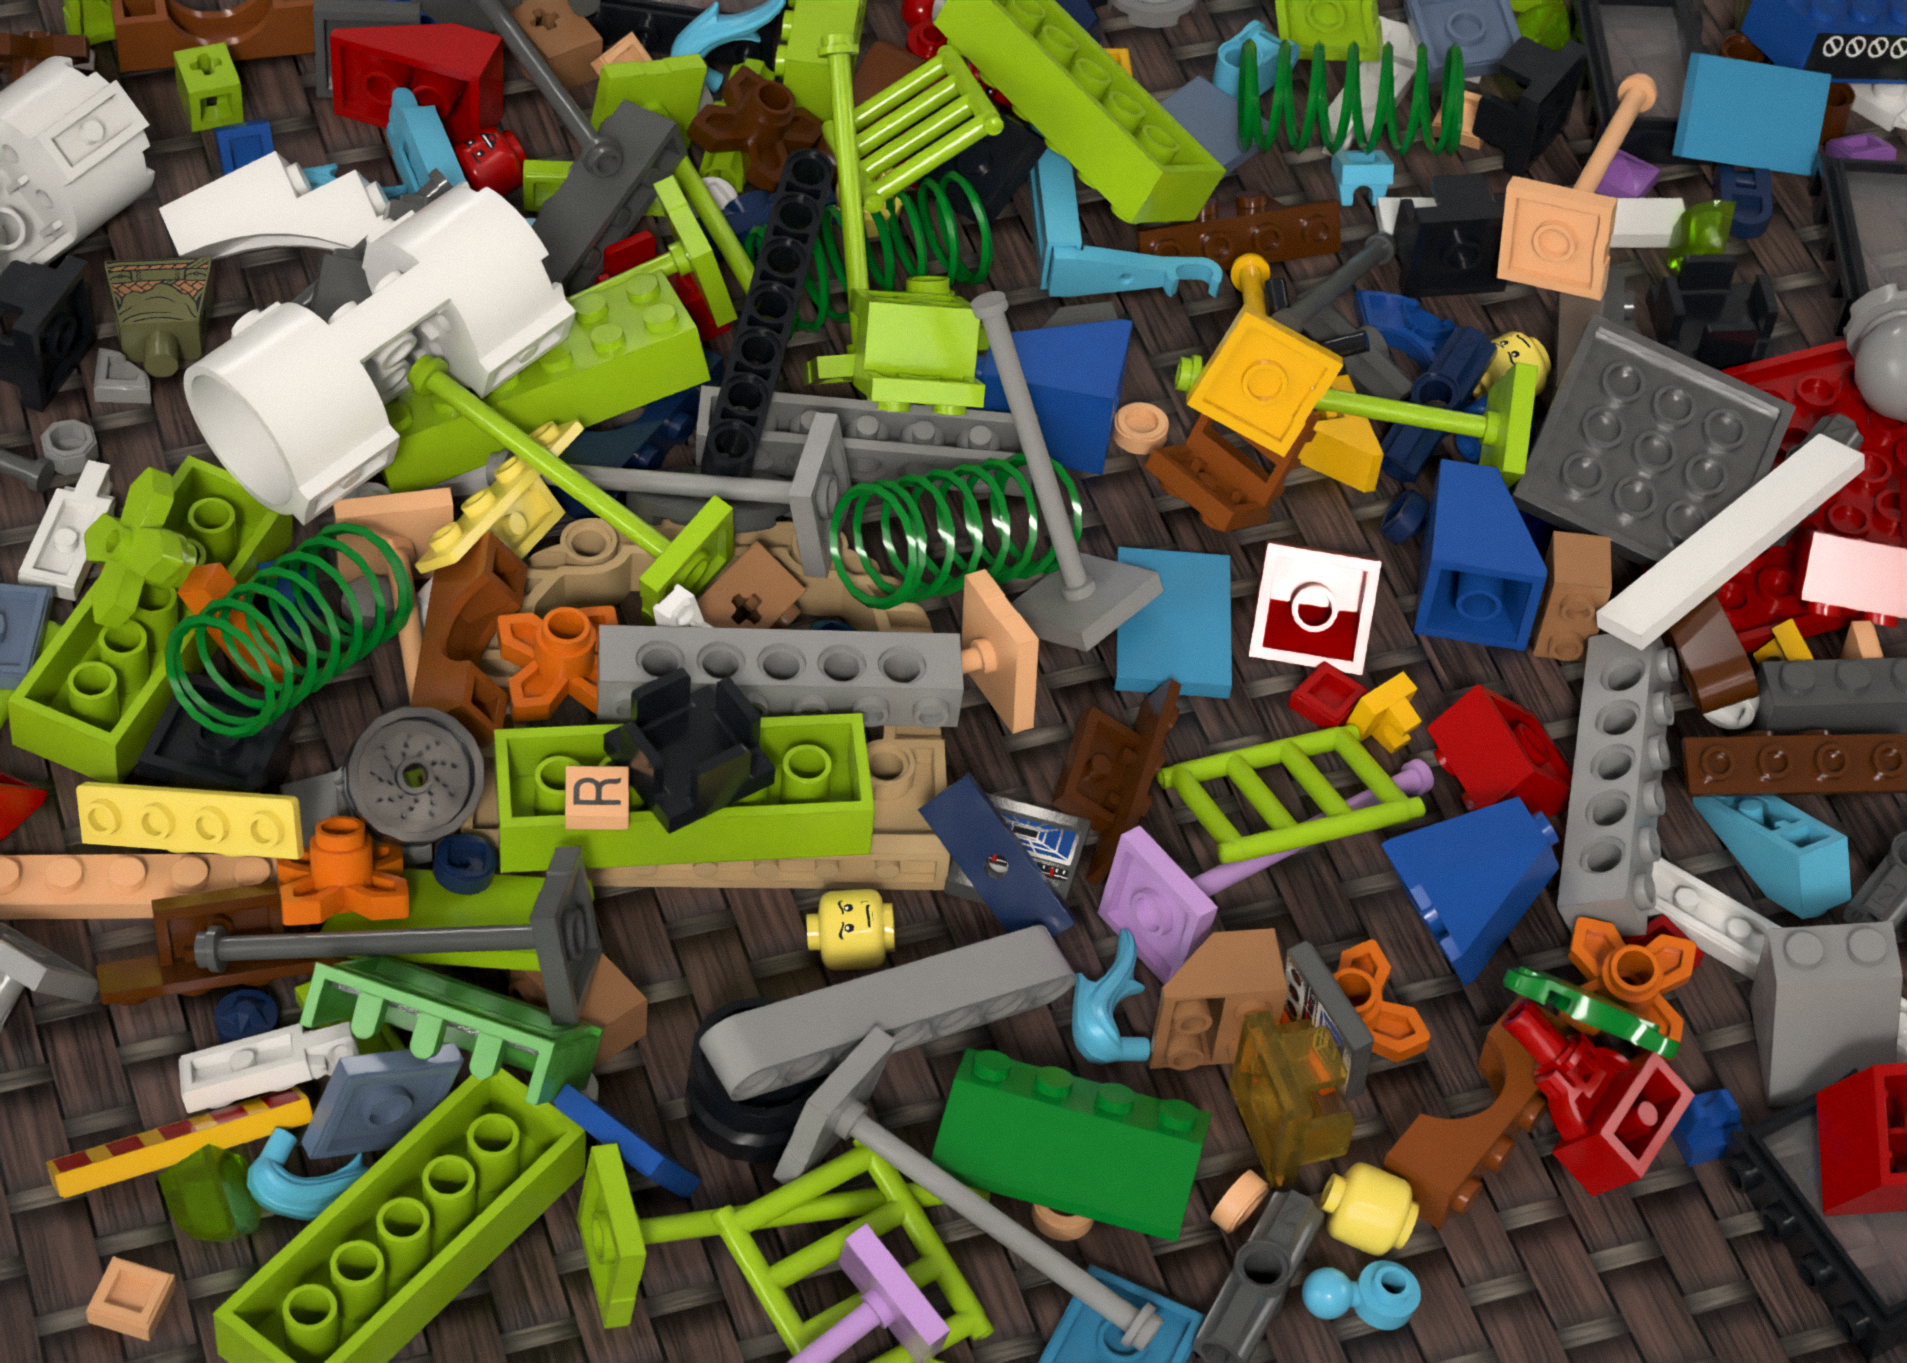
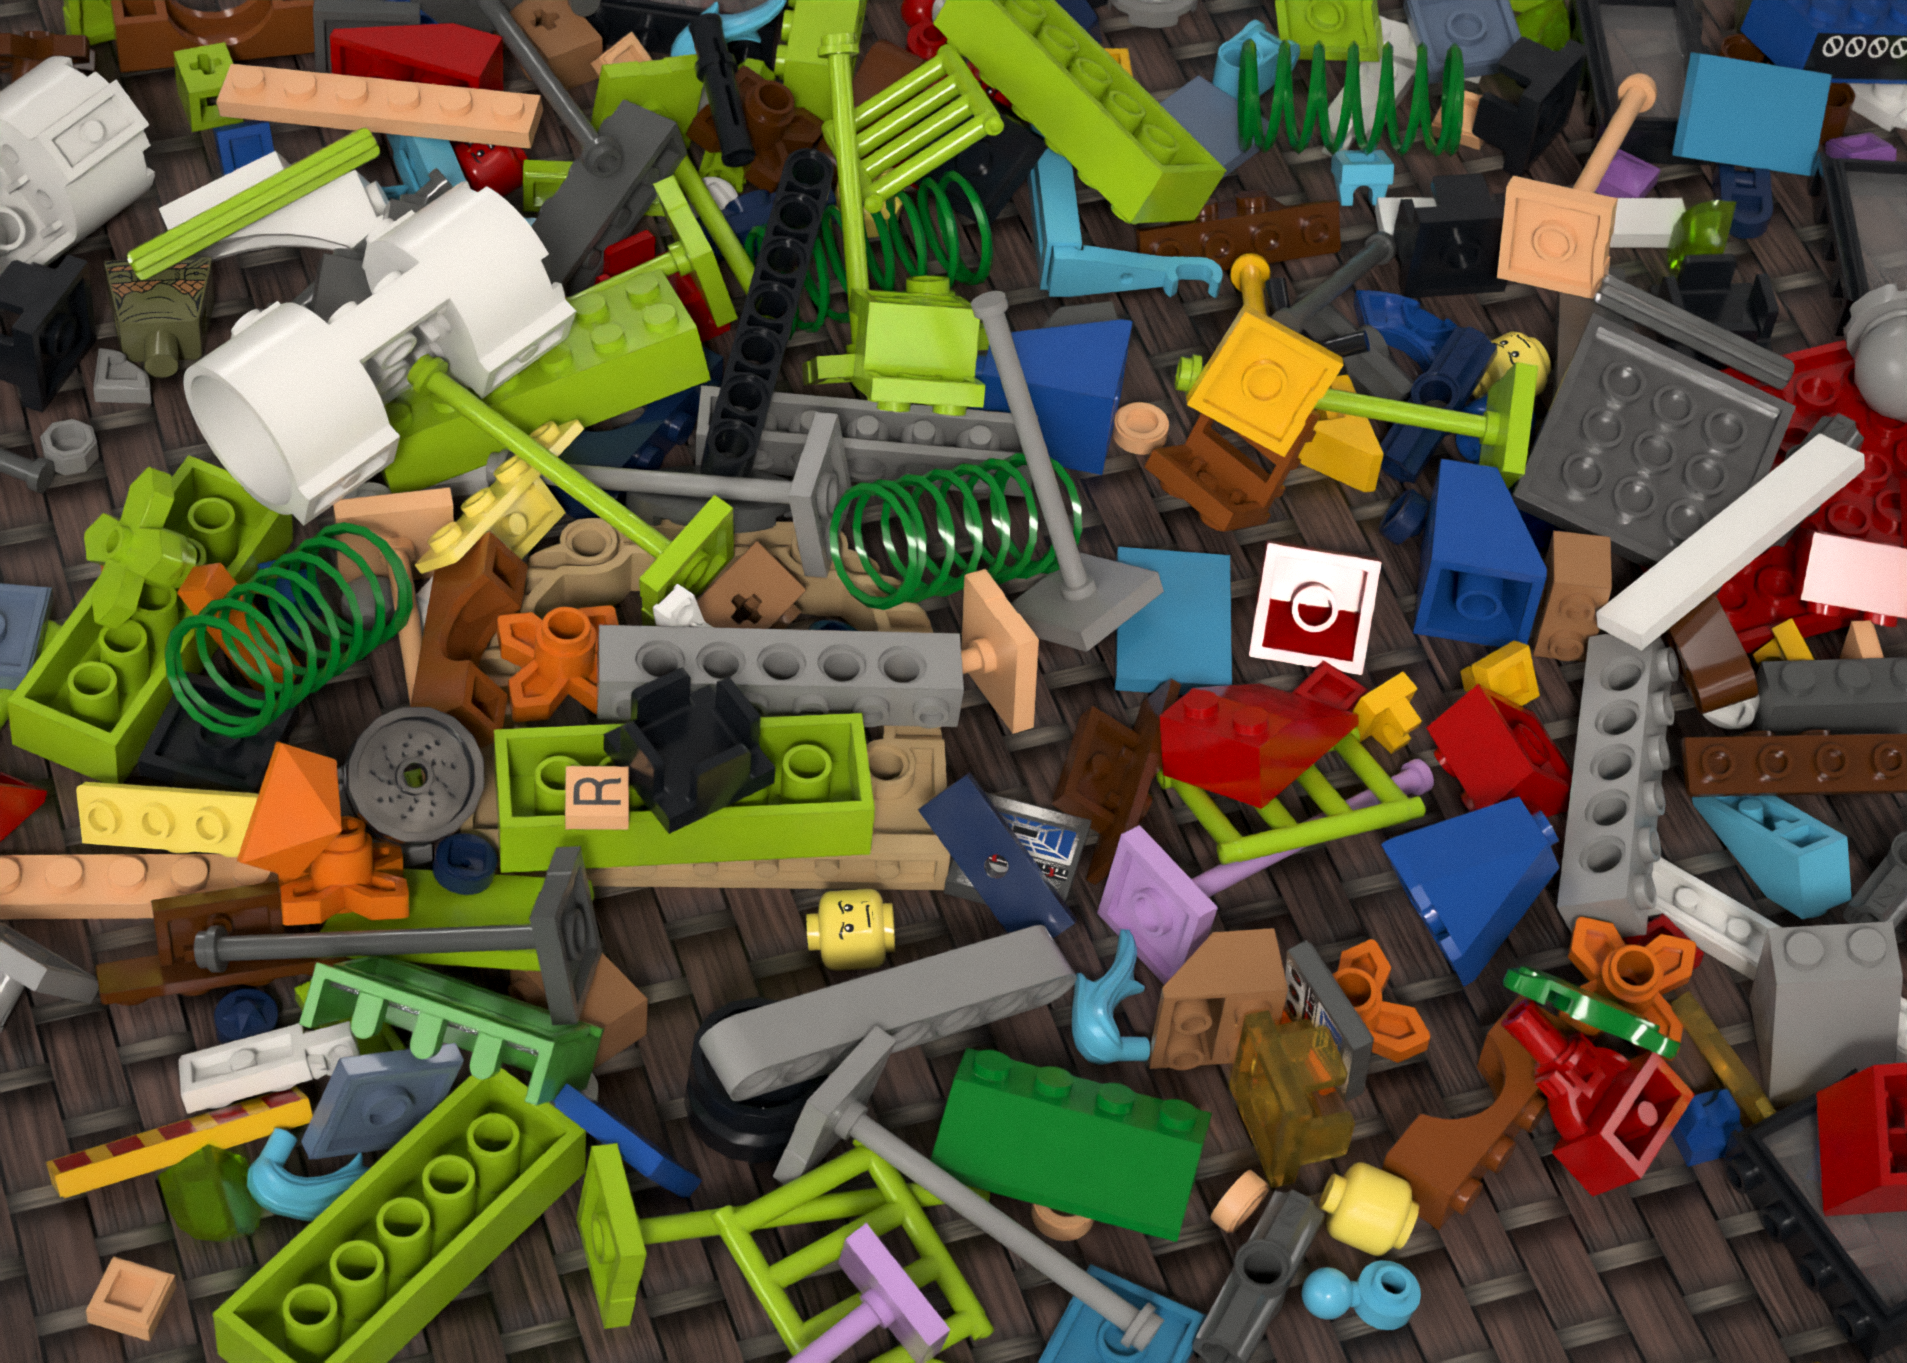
(58, 549): white hinge -> none
(253, 204): none -> lime axle
(293, 813): none -> orange slope
(380, 105): none -> light nougat plate
(717, 71): none -> black pin
(1247, 739): none -> red slope
(1505, 672): none -> yellow tile
(1693, 332): none -> dark grey axle
(1722, 1058): none -> clear yellow tile

